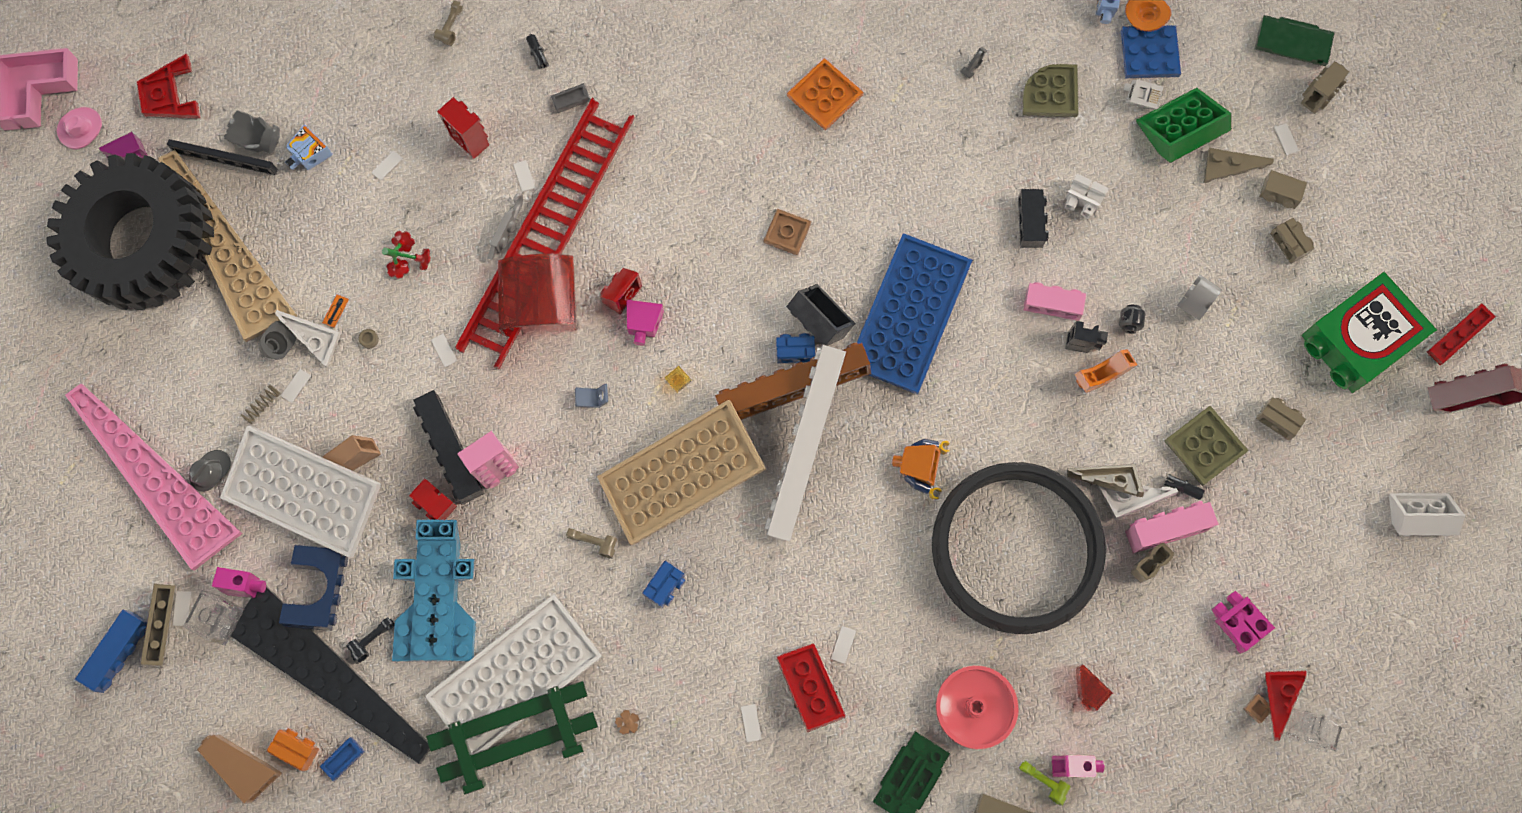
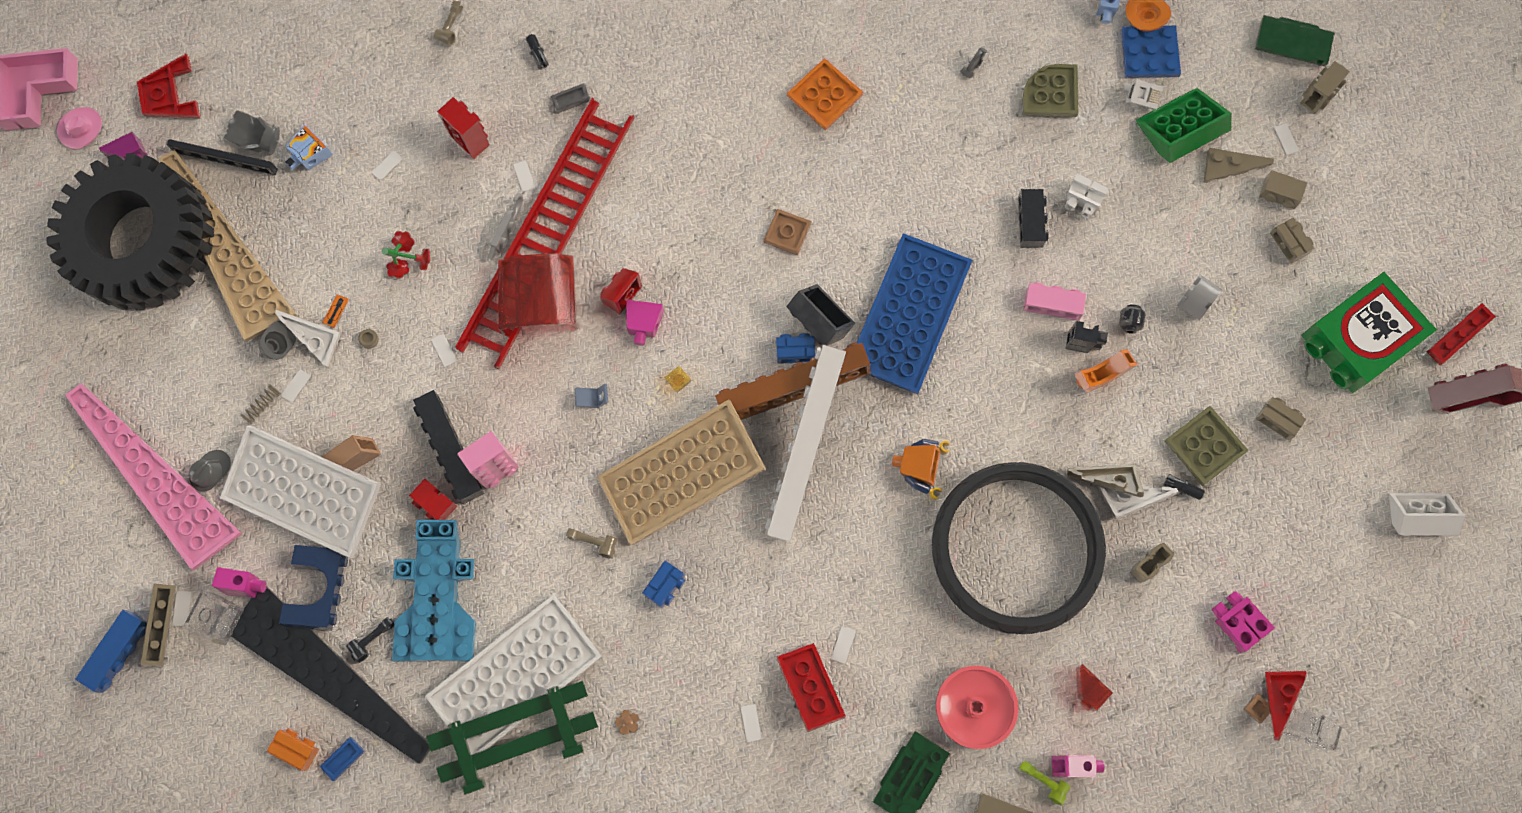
(238, 768): medium nougat slope -> none
(1171, 527): bright pink brick -> none

